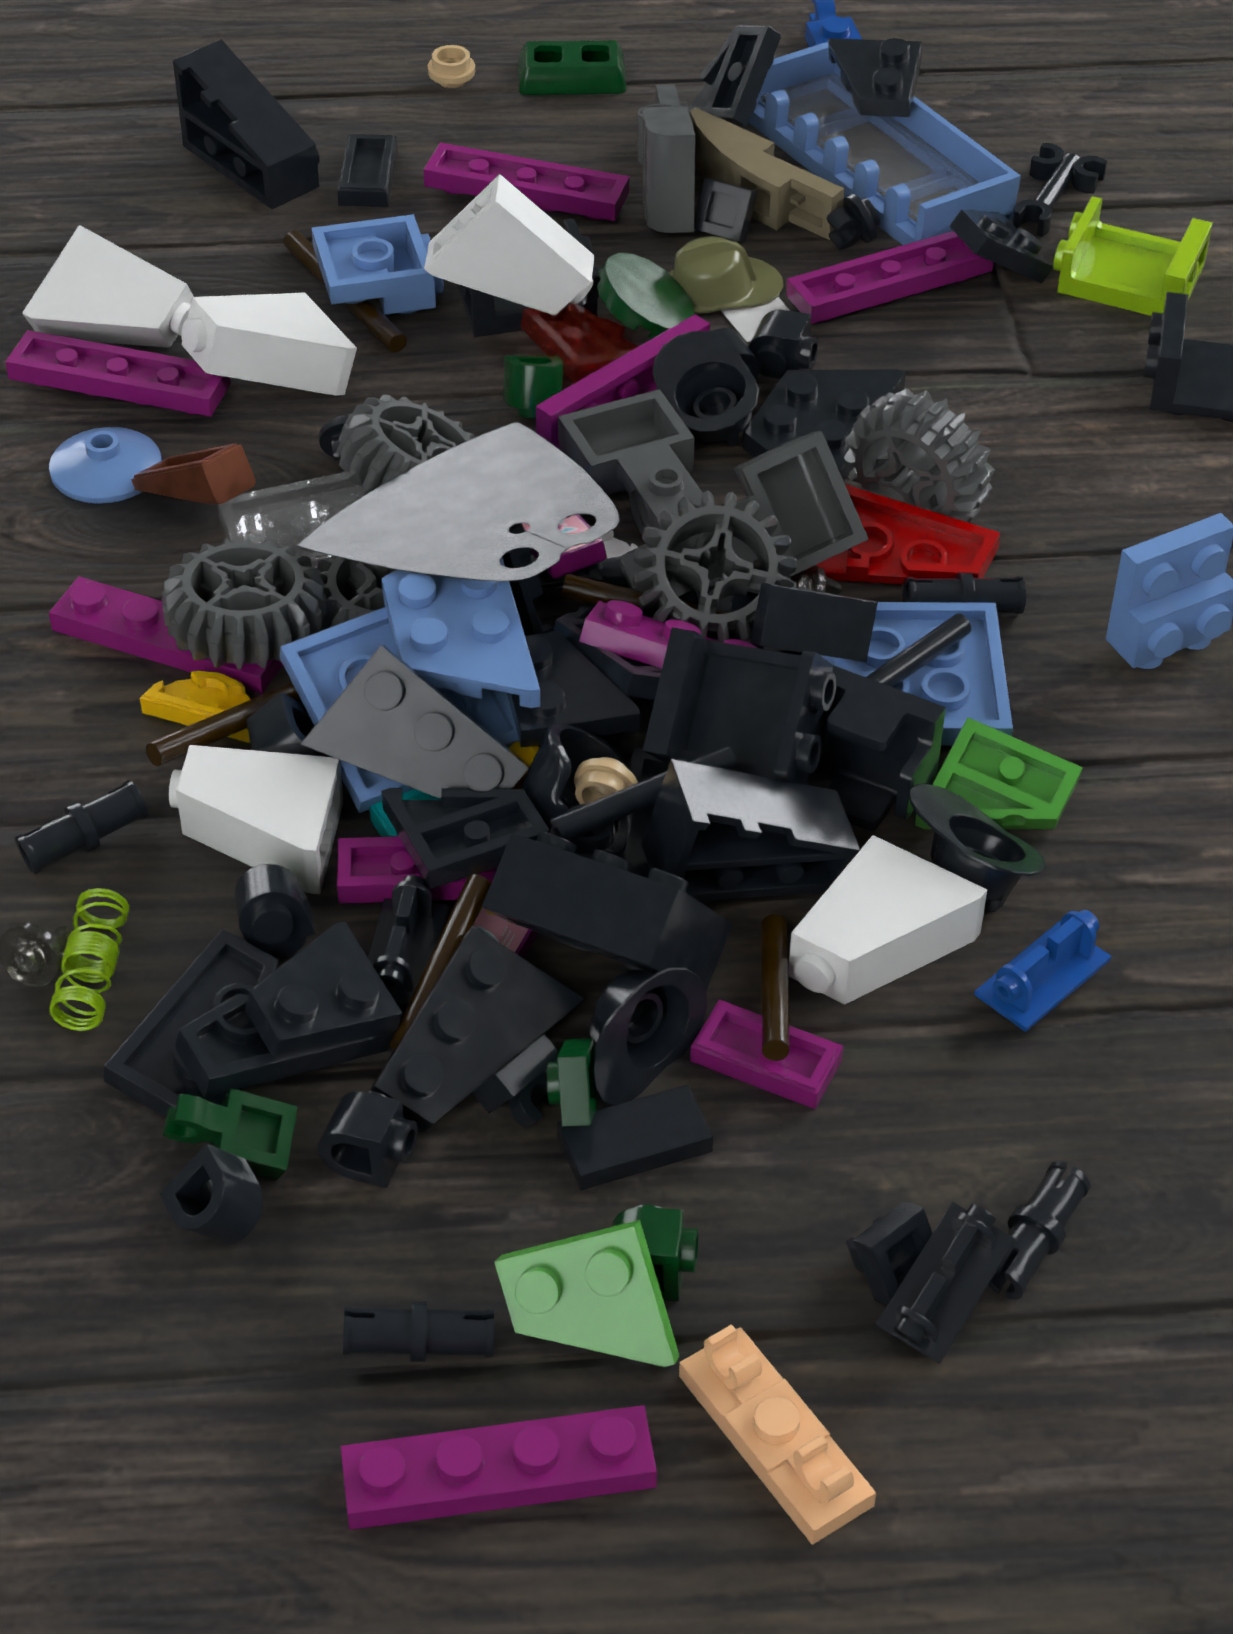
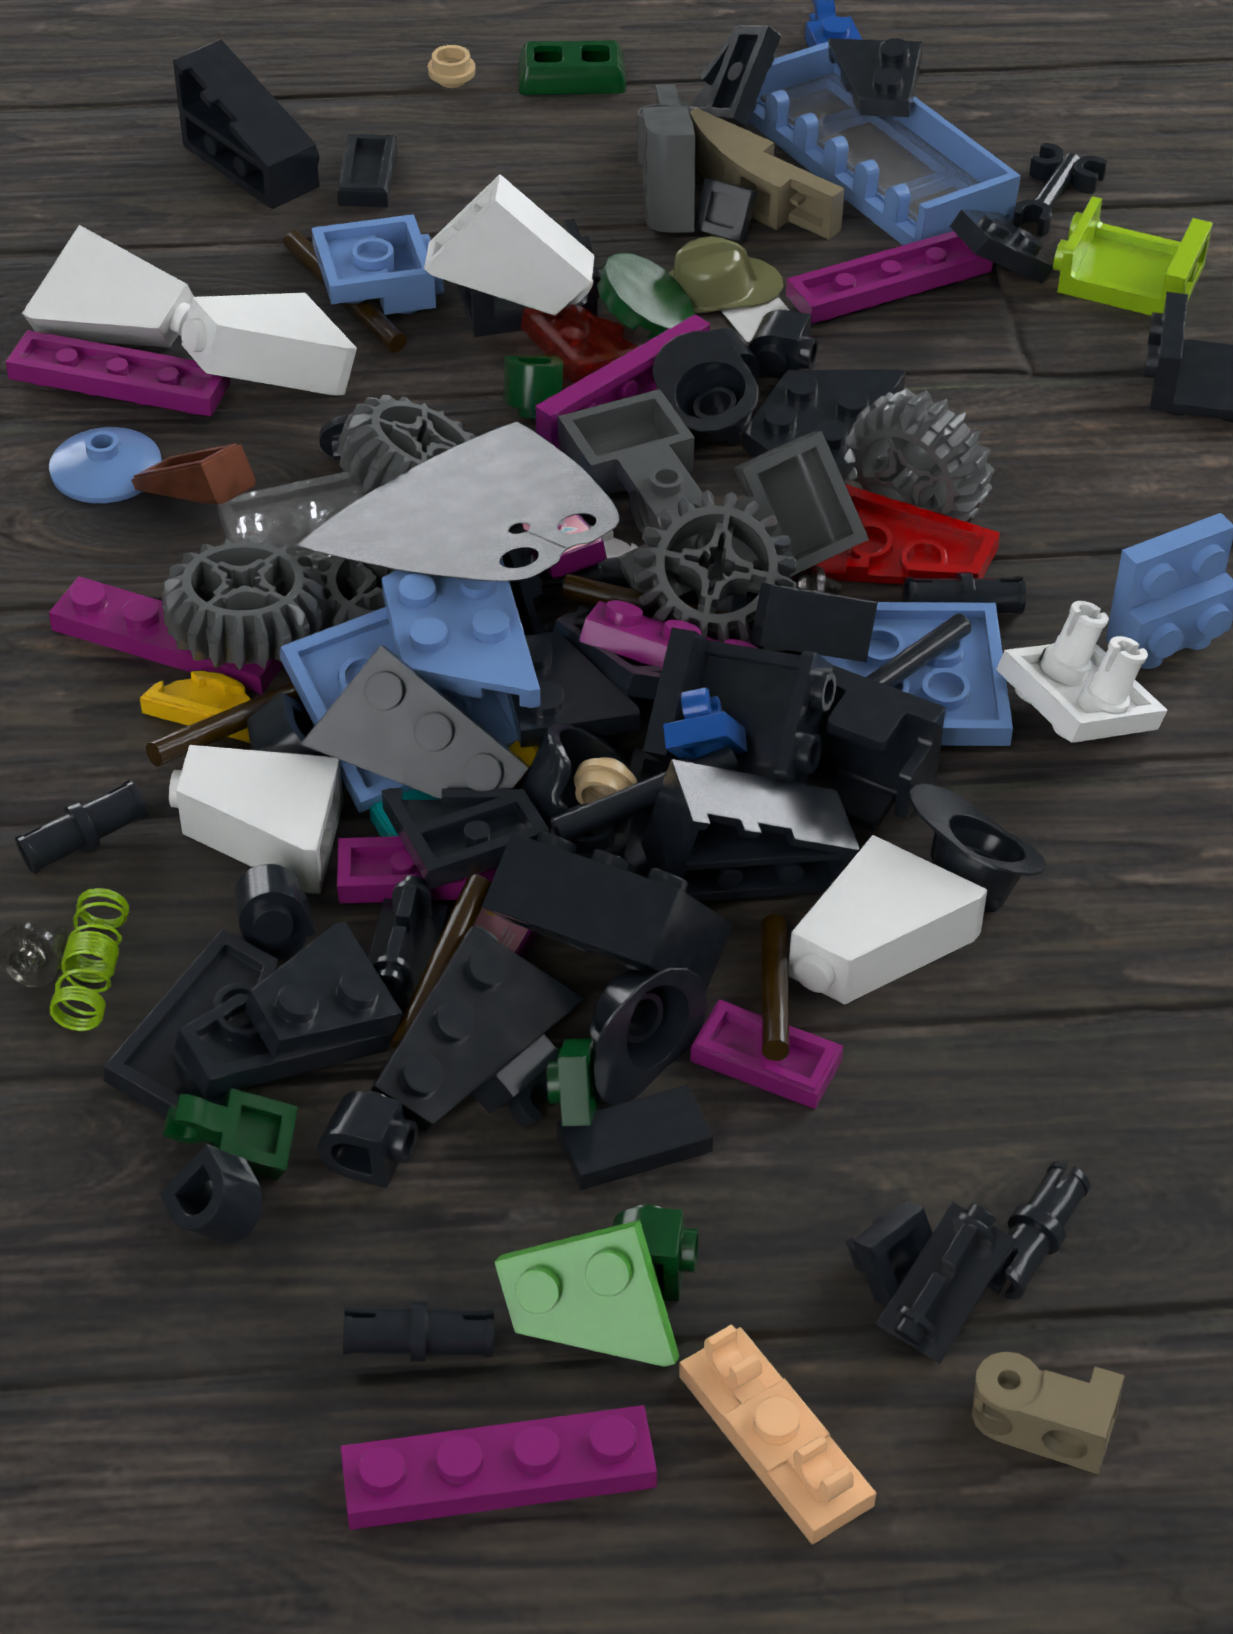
(545, 183): magenta plate -> none
(703, 728): none -> blue tile
(853, 221): black plate -> none
(1007, 778): bright green wing -> none
(1046, 971): blue hinge -> none
(1046, 1409): none -> dark tan leg
(1082, 686): none -> white plate

